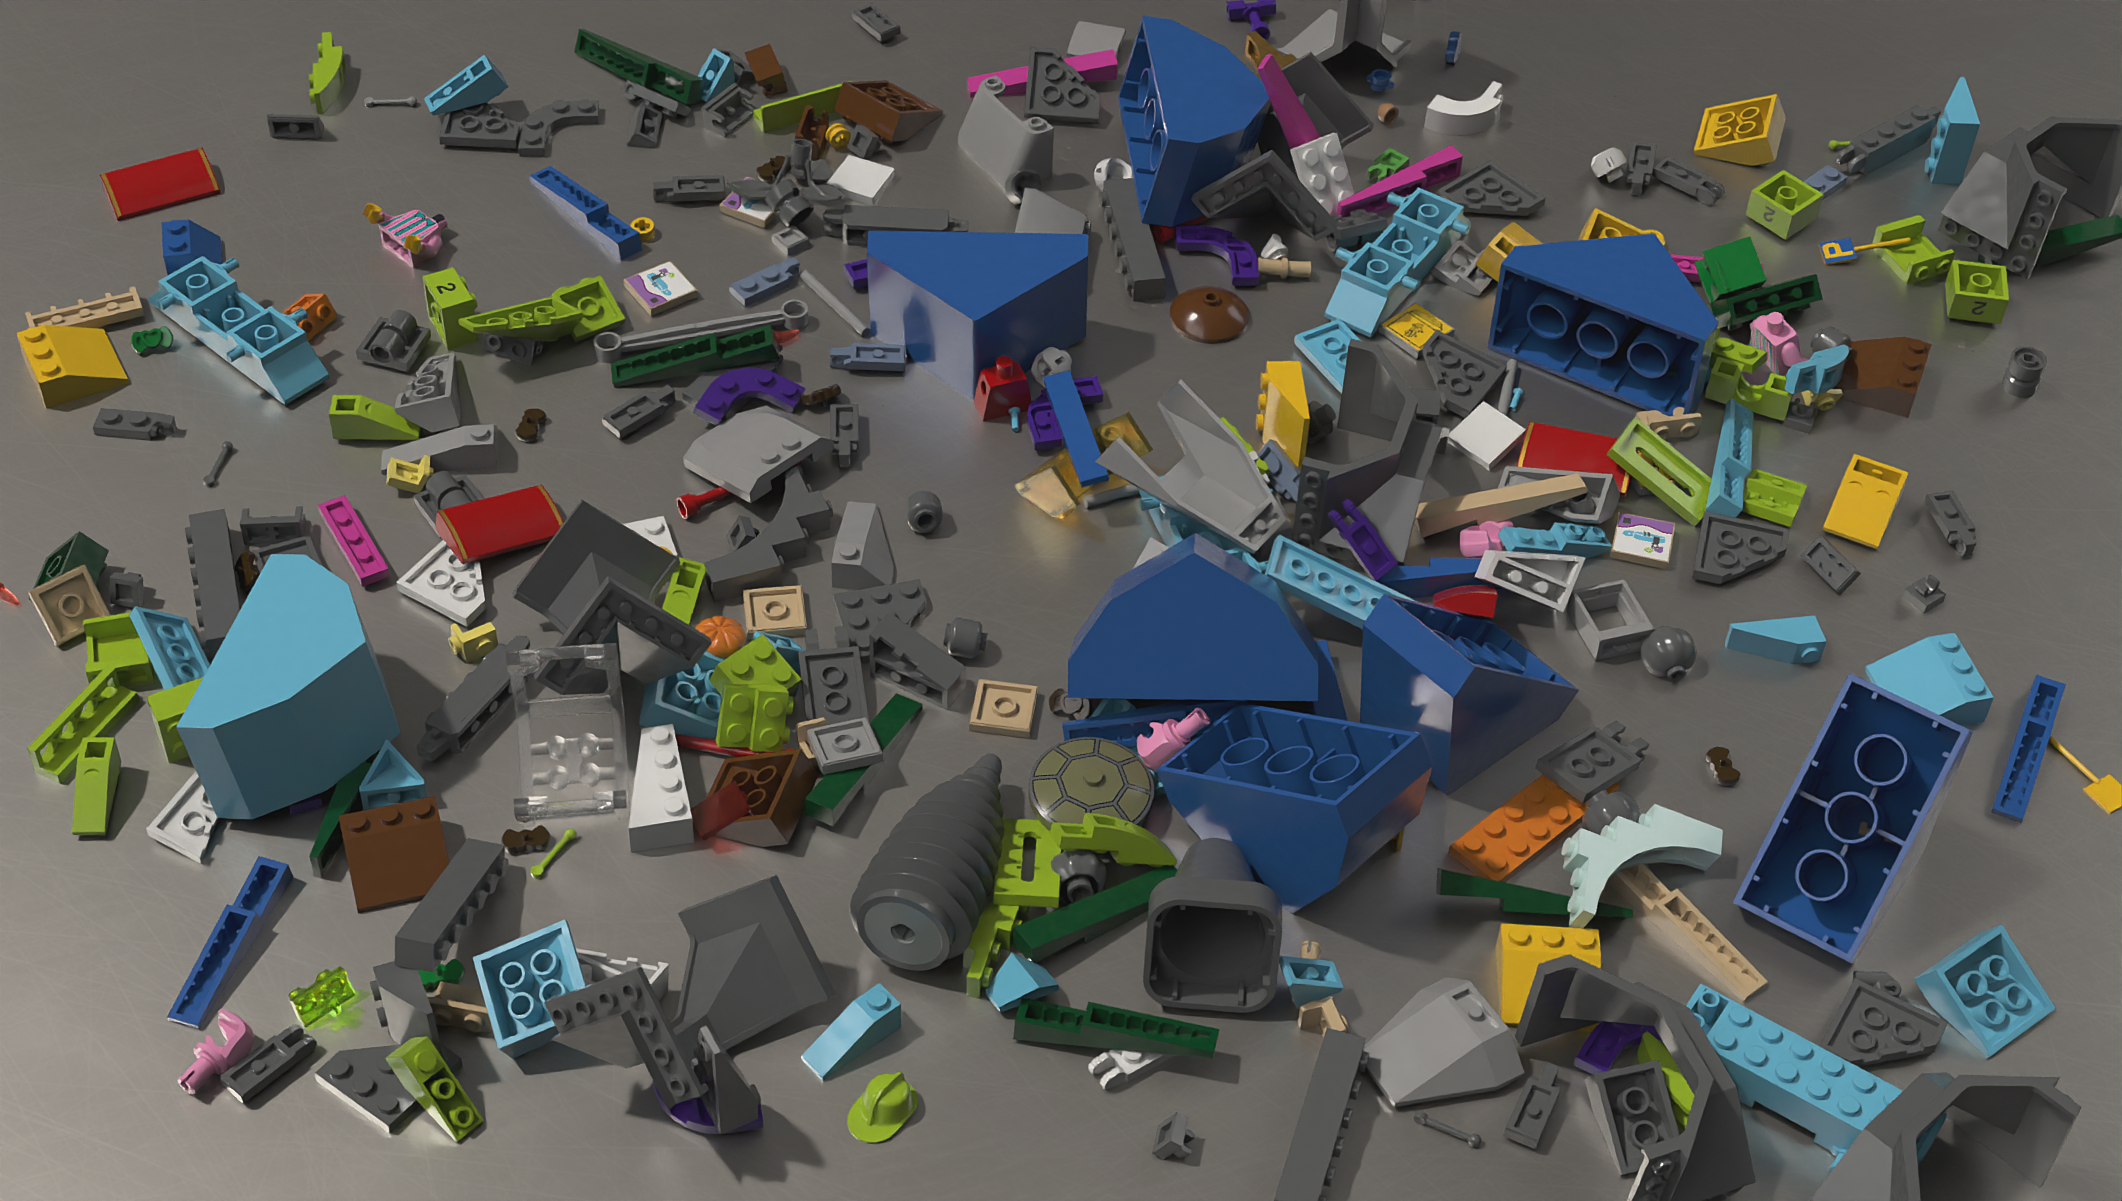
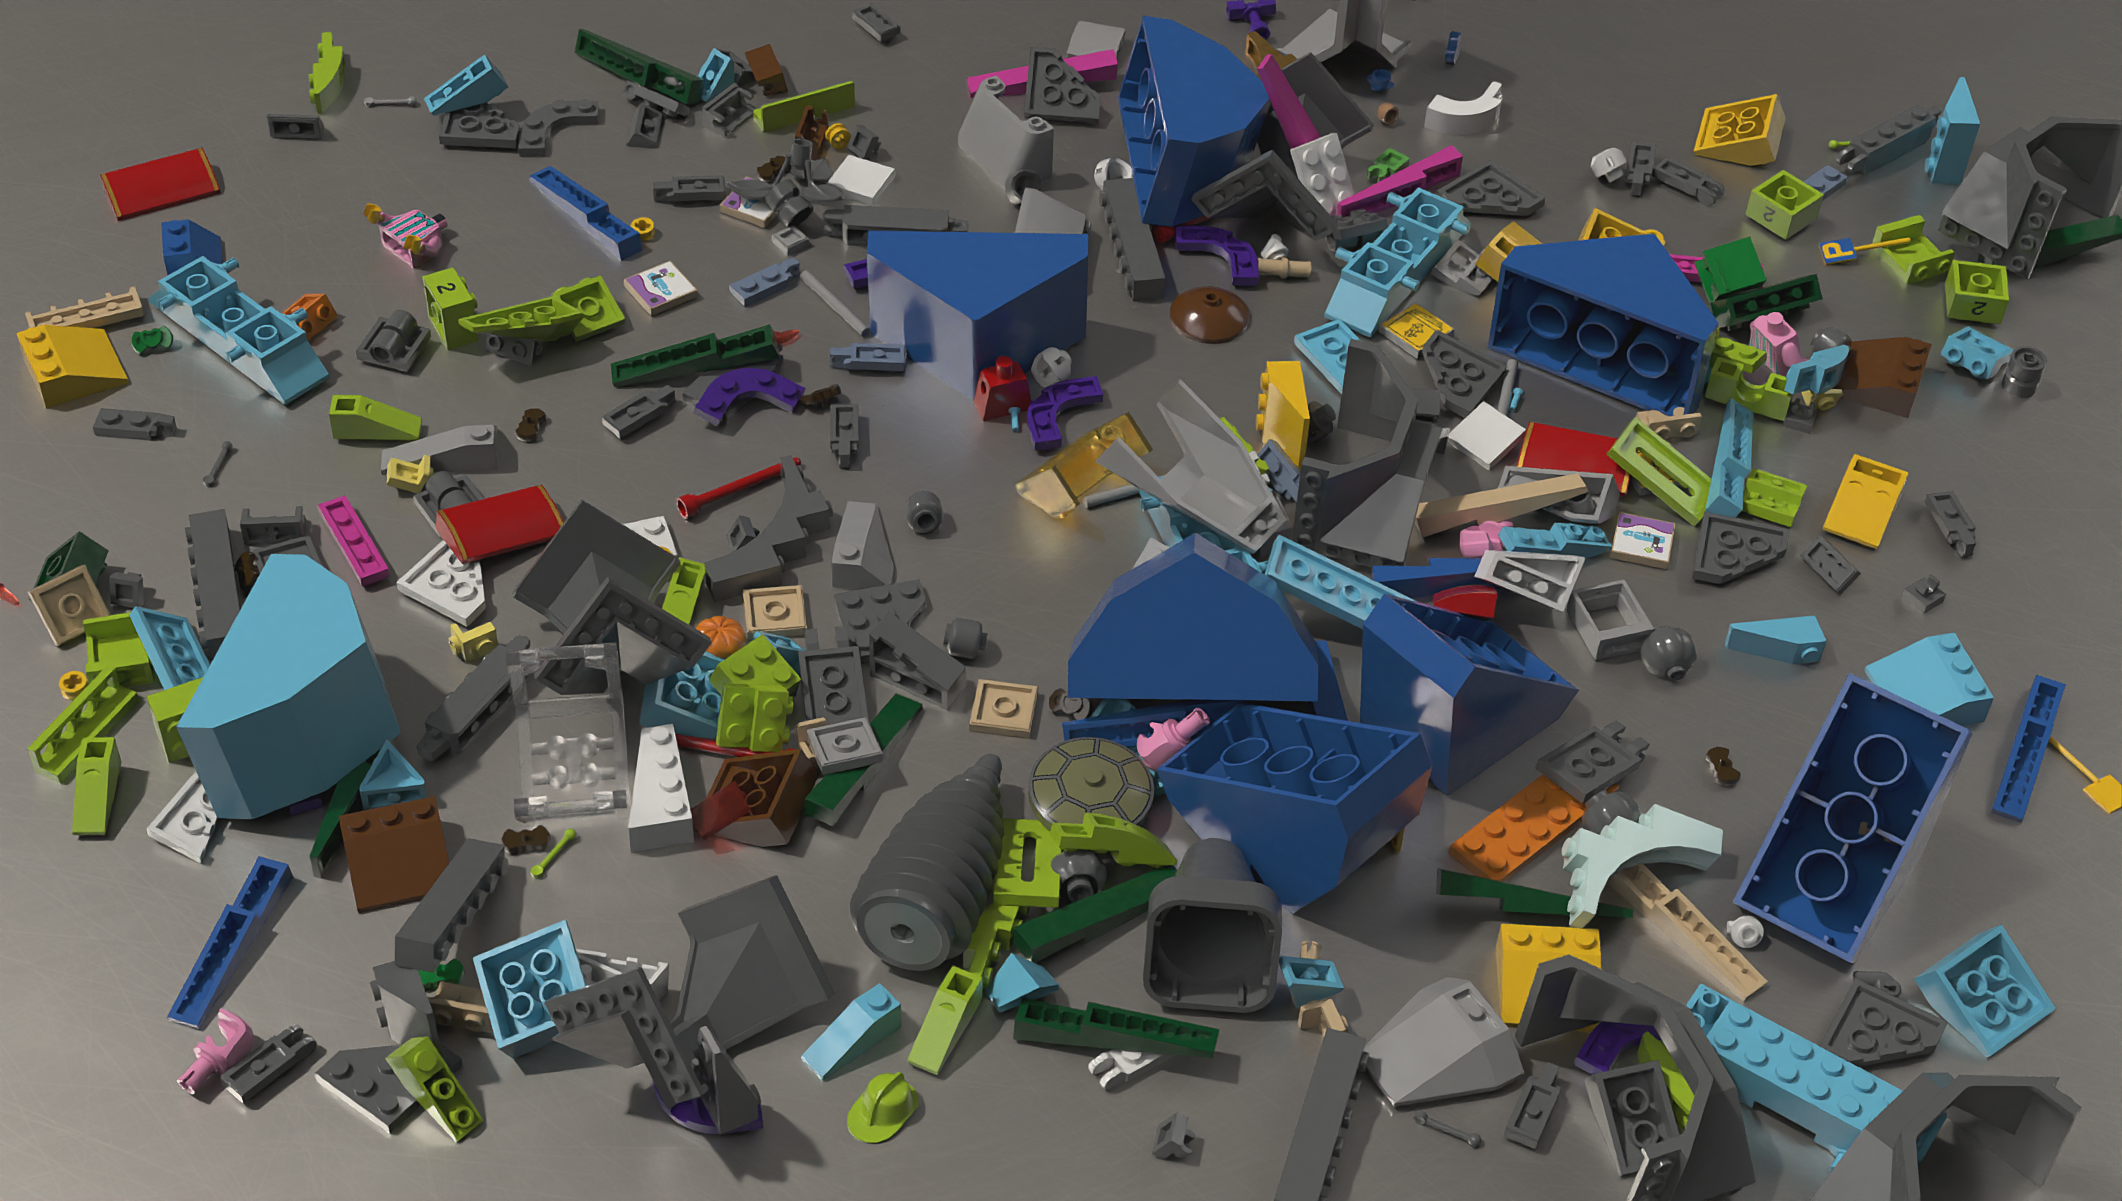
(68, 680): none -> yellow bush
(322, 997): clear neon green hips -> none
(434, 396): light grey wedge -> none
(683, 333): light grey piece -> none
(753, 450): light grey wedge -> none
(885, 109): reddish brown slope -> none
(946, 1019): none -> lime slope
(1075, 428): blue slope -> none
(1363, 542): dark purple hinge -> none
(1745, 931): none -> white plate
(1976, 352): none -> medium azure plate

